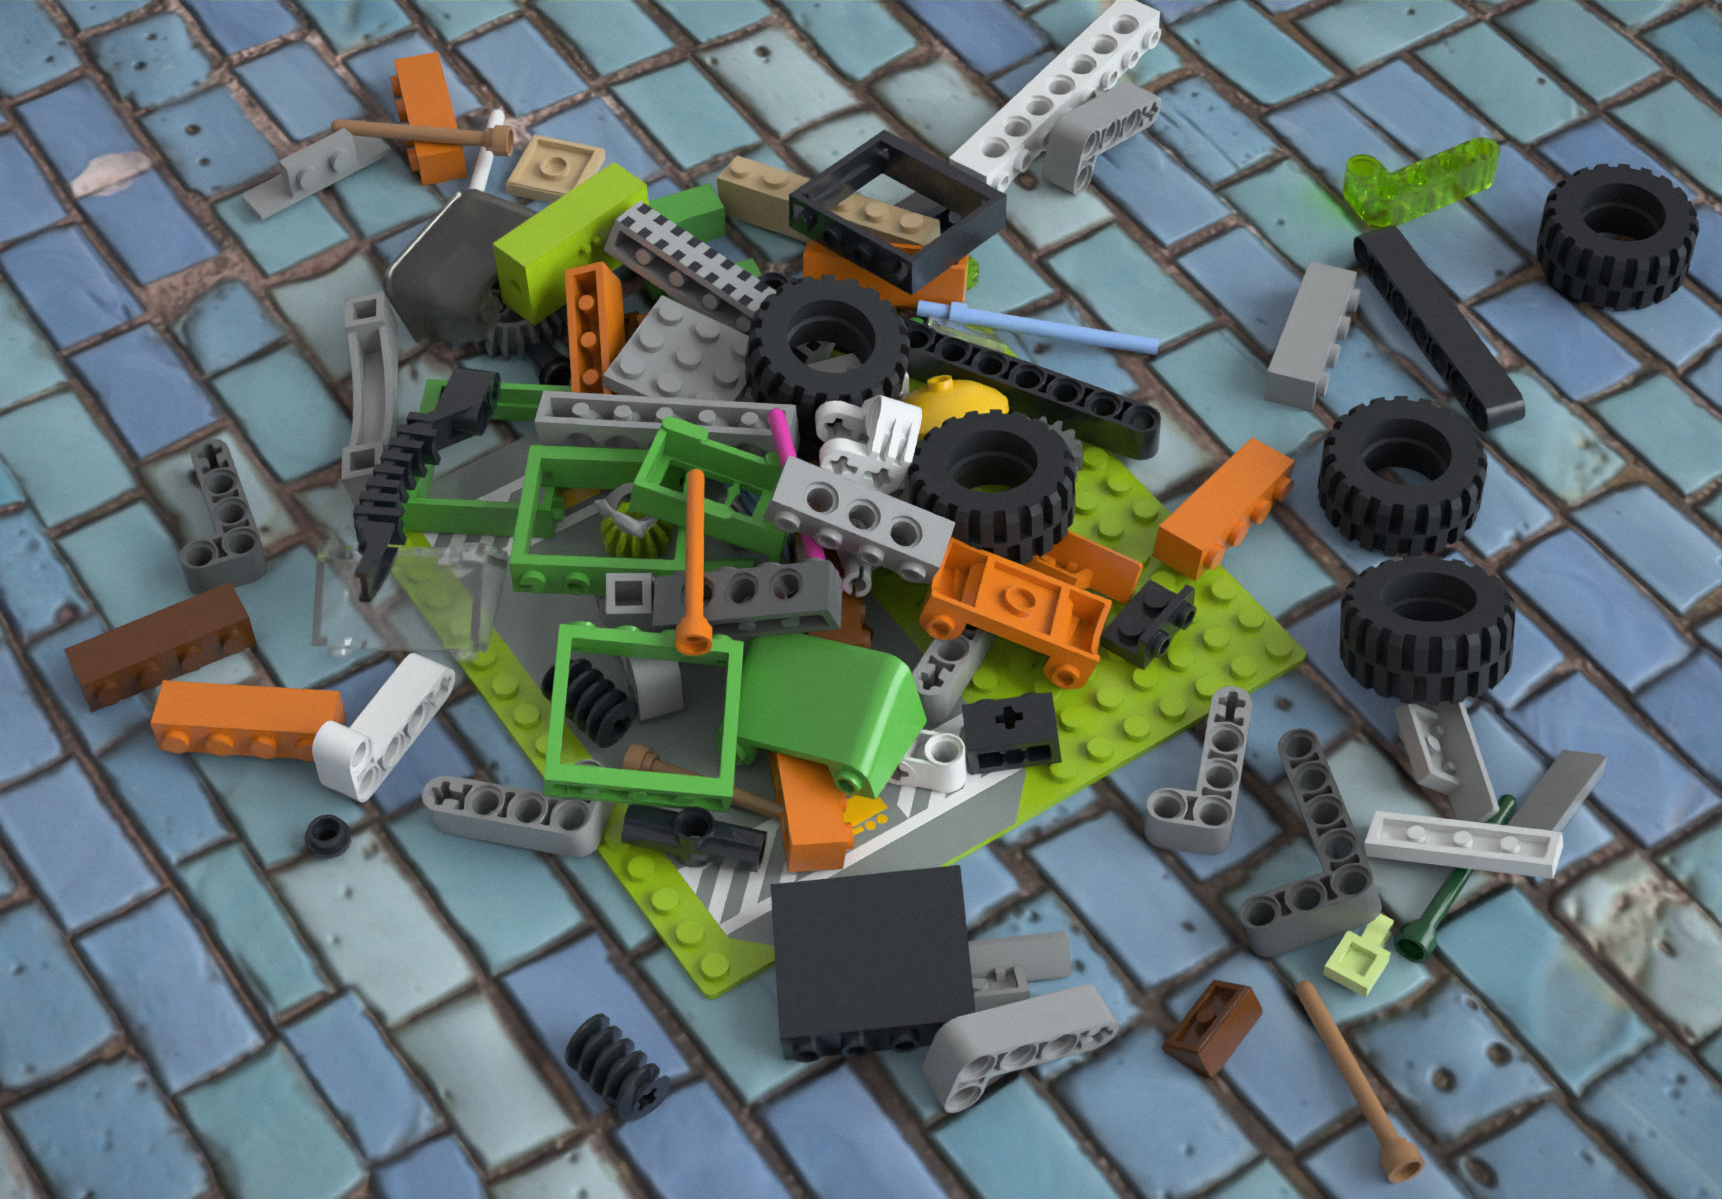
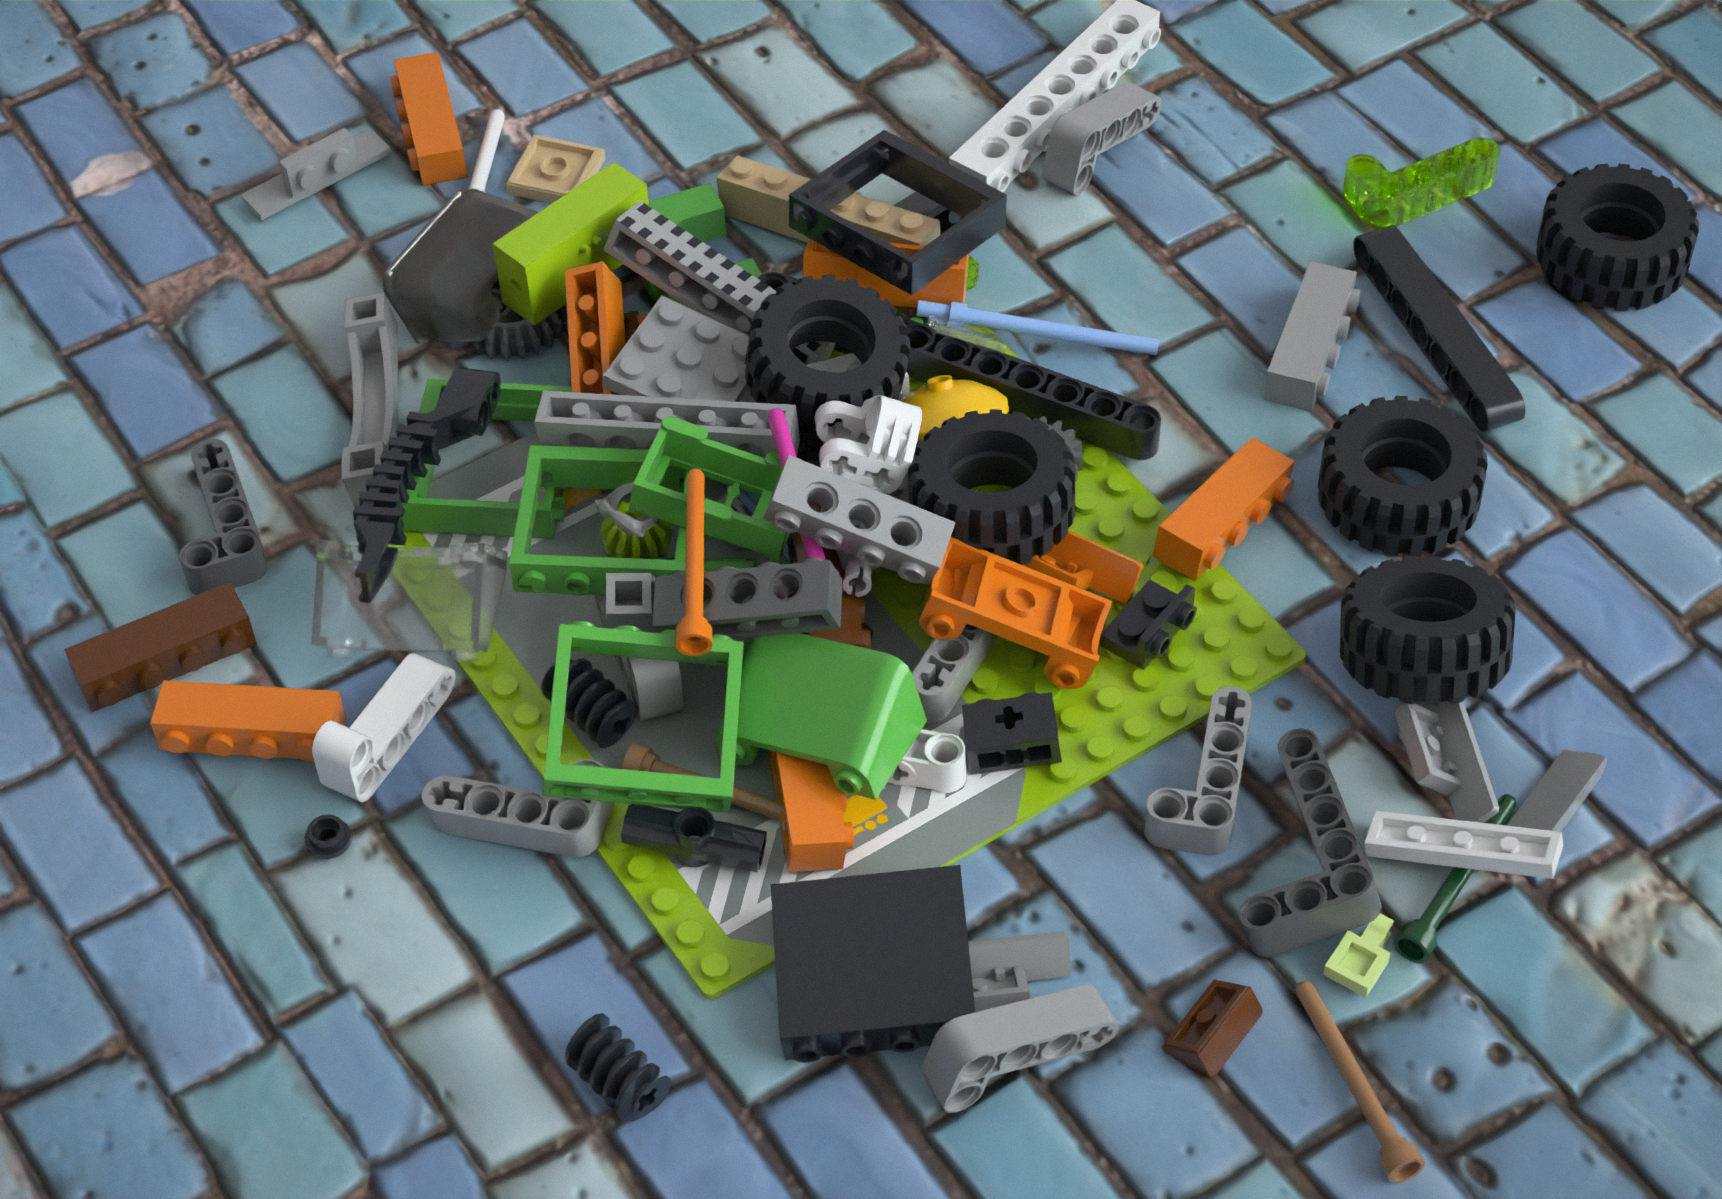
(497, 139): medium nougat piece -> none
(549, 364): black cone -> none

